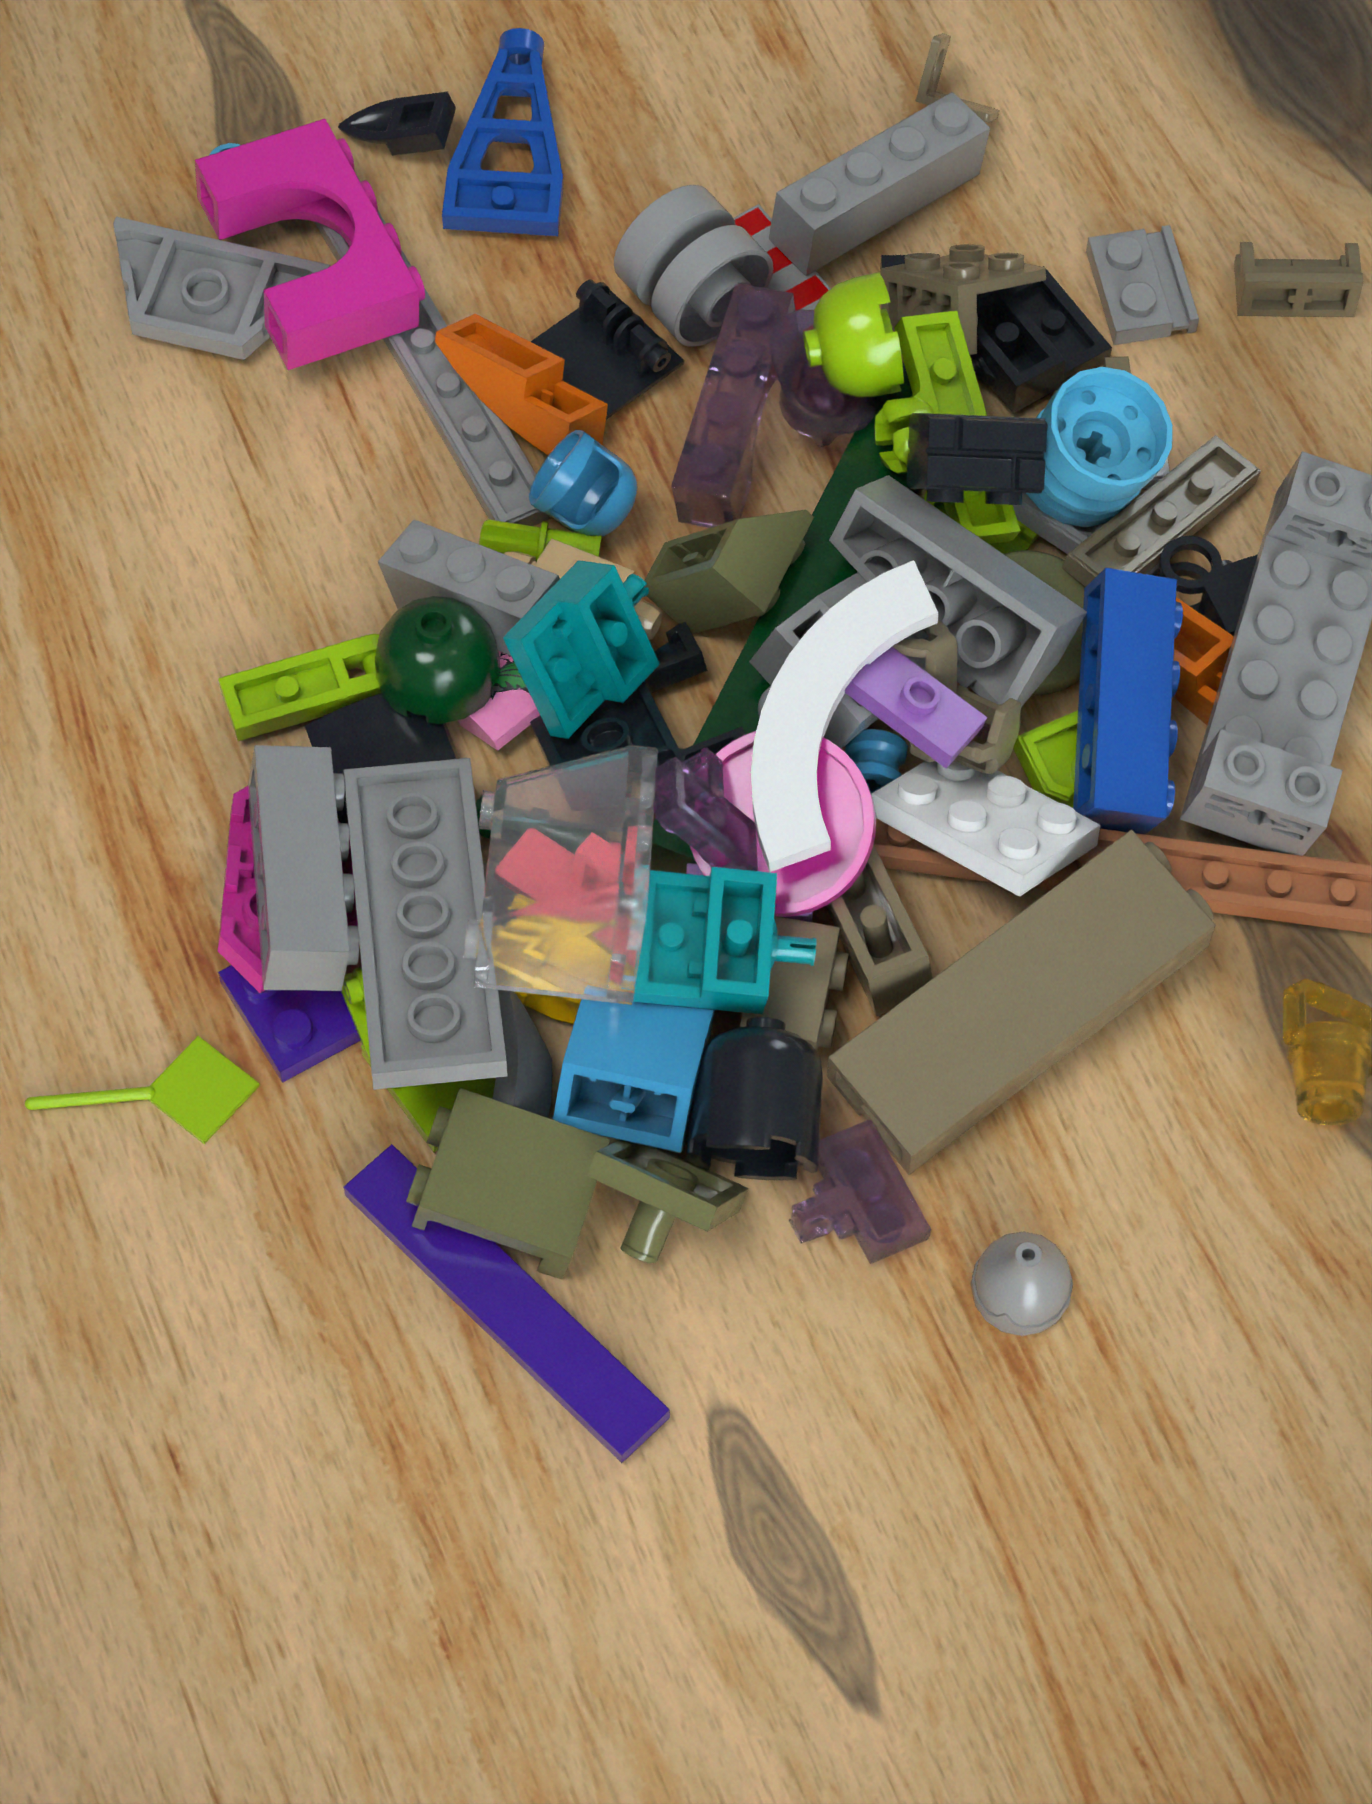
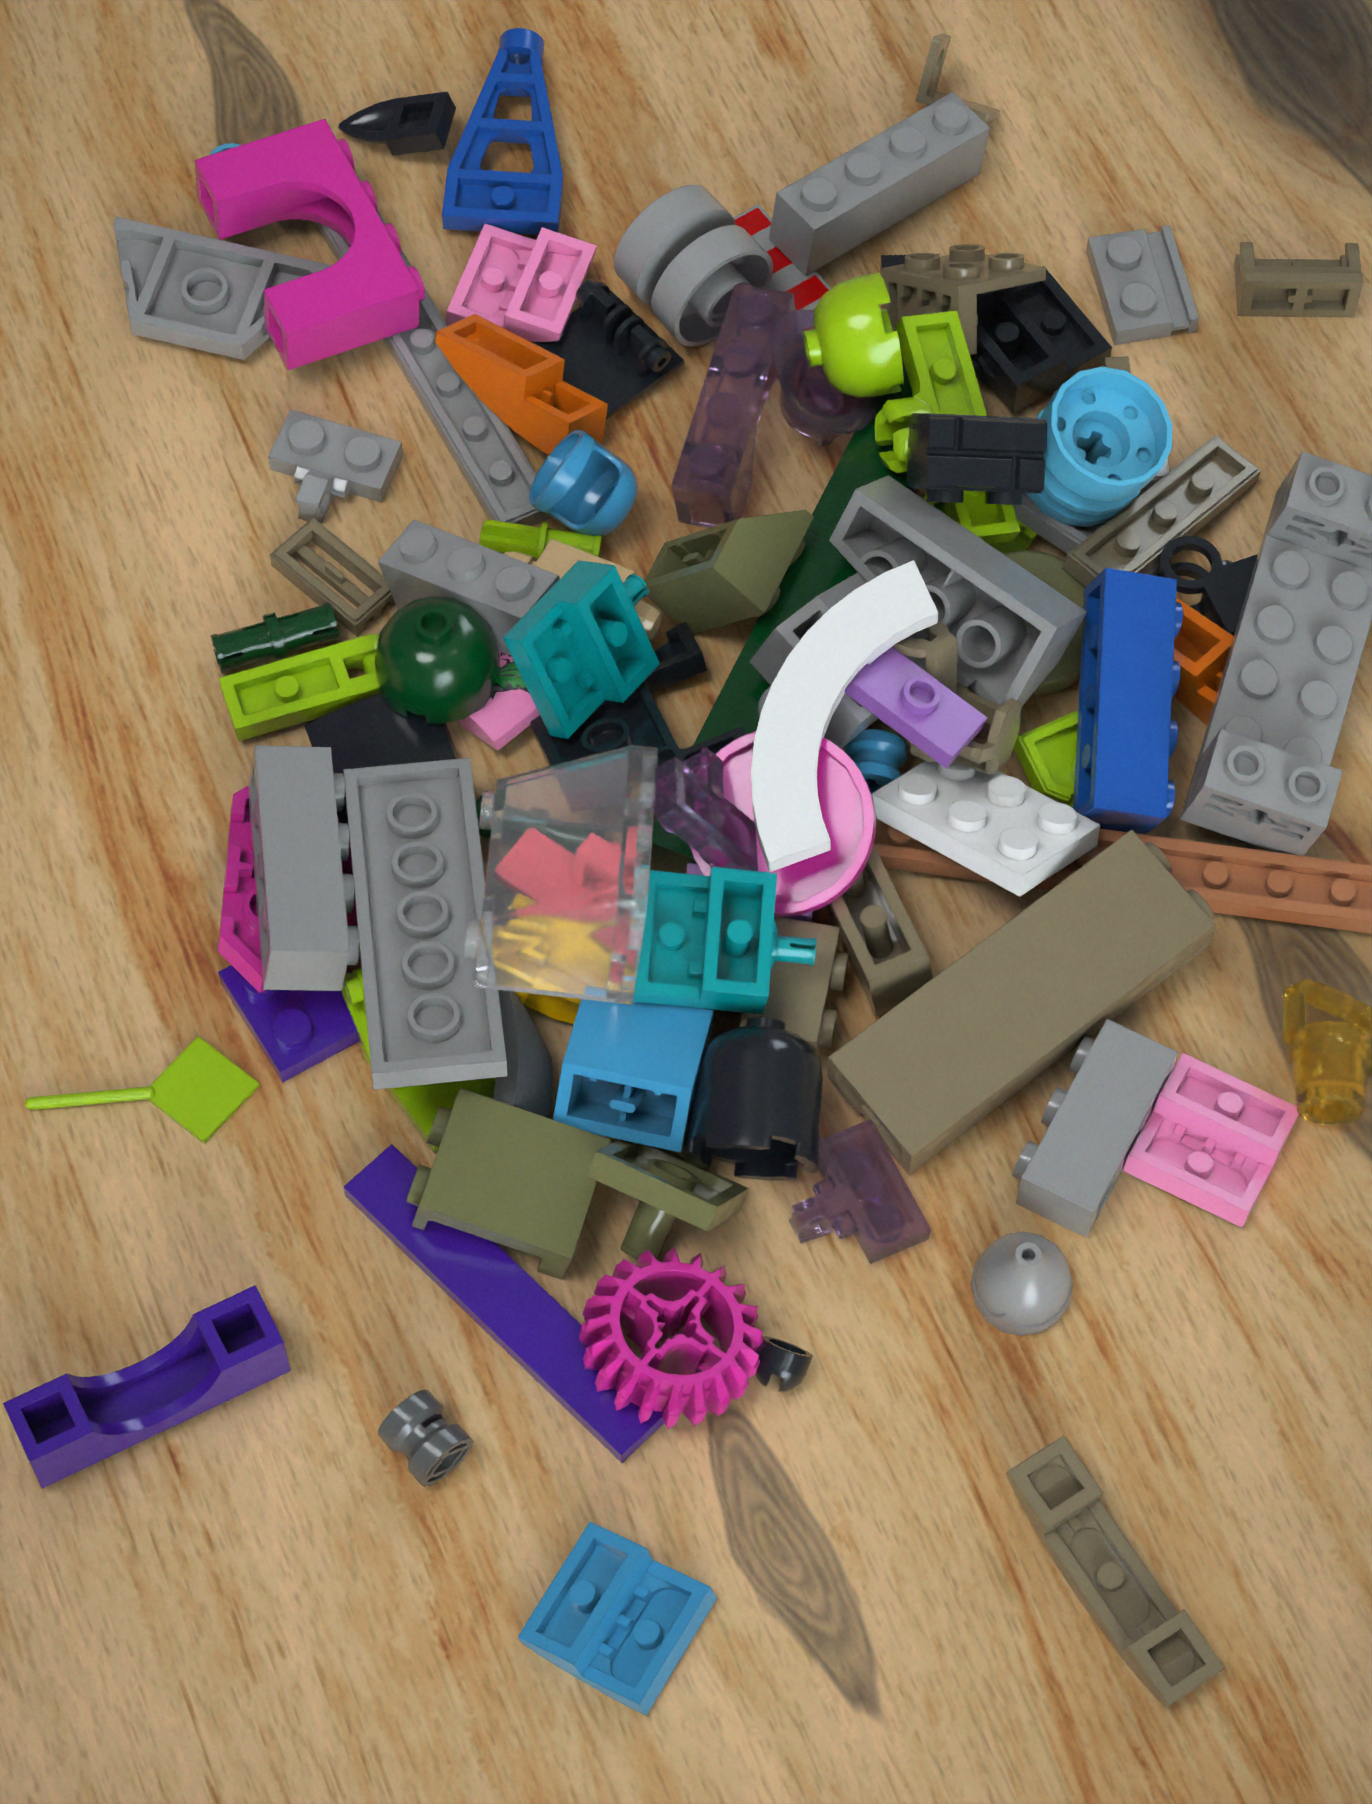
(94, 1417): none -> dark purple arch
(275, 637): none -> dark green pin
(332, 461): none -> light grey hinge
(350, 618): none -> dark tan tile
(425, 1437): none -> dark grey wheel
(522, 282): none -> bright pink slope
(617, 1618): none -> dark azure slope
(654, 1304): none -> dark pink gear
(784, 1361): none -> black hinge
(1092, 1126): none -> light grey brick
(1109, 1575): none -> dark tan slope
(1212, 1140): none -> bright pink slope

